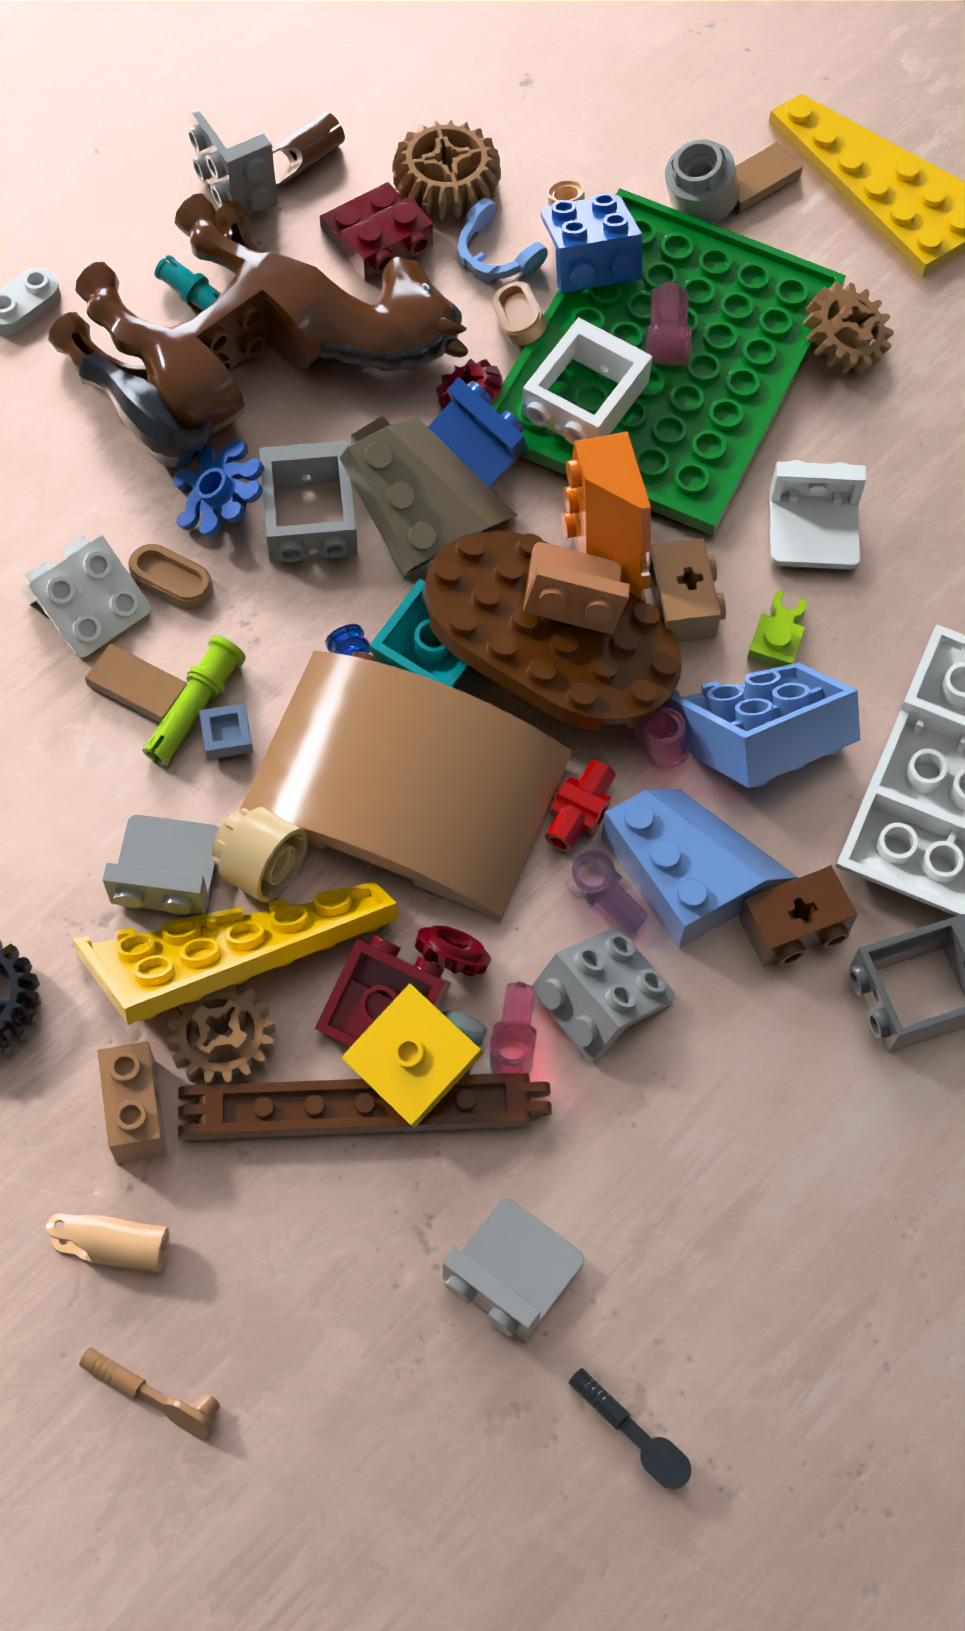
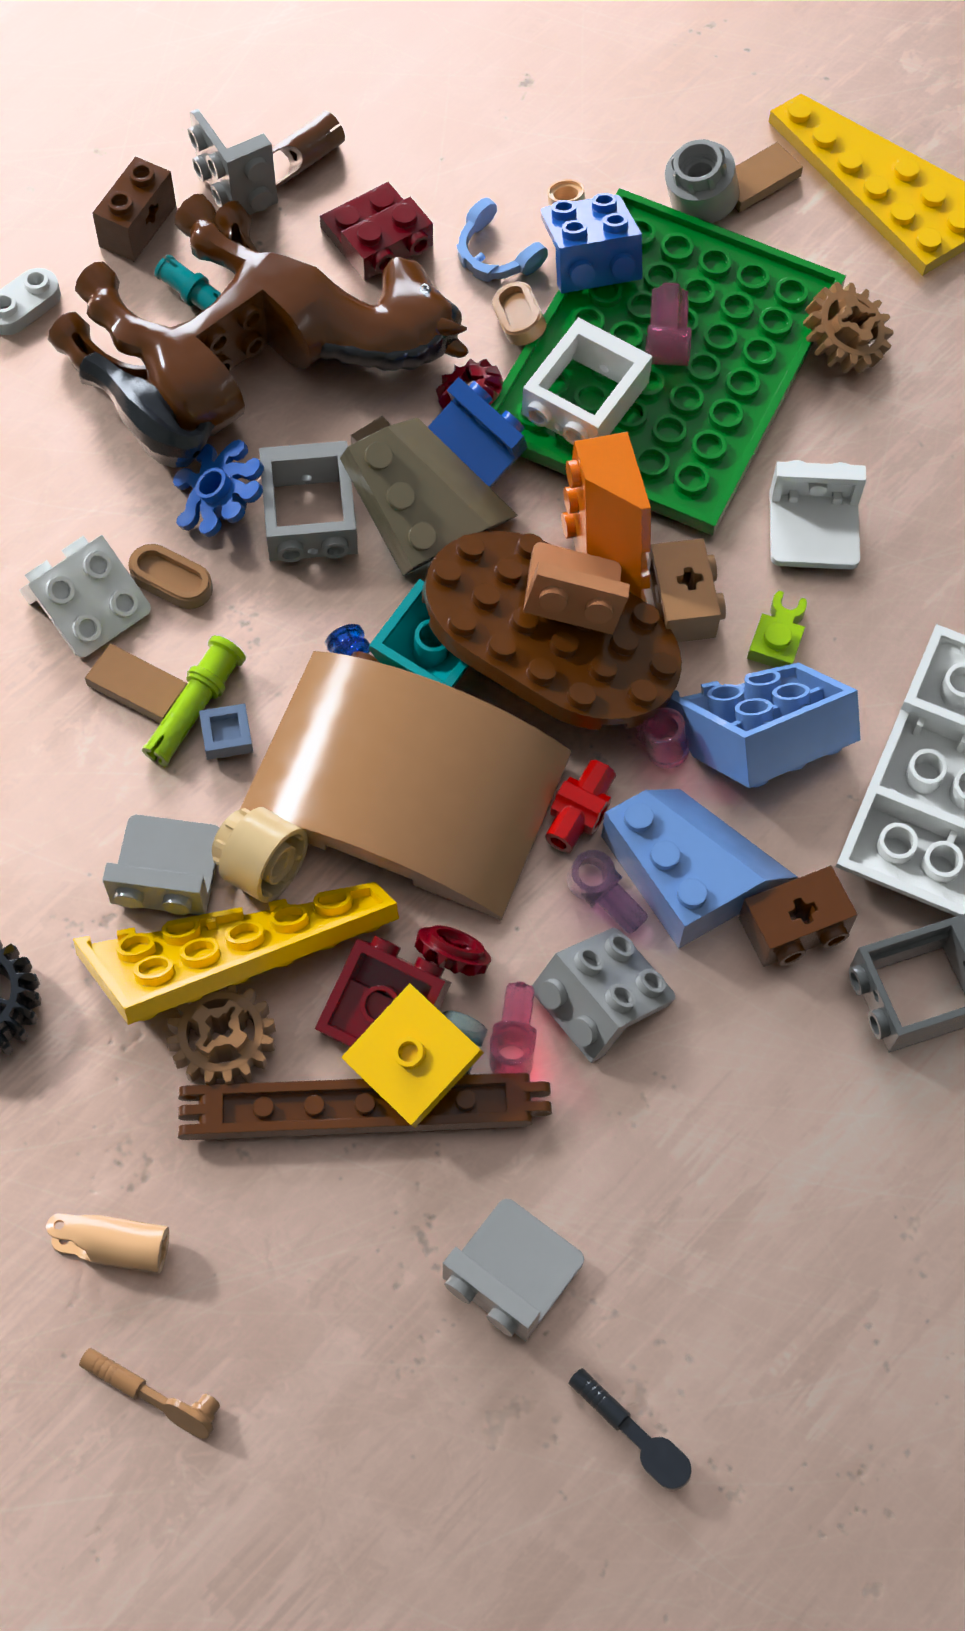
(132, 1103): medium nougat brick -> none
(134, 208): none -> reddish brown brick
(446, 168): medium nougat gear -> none

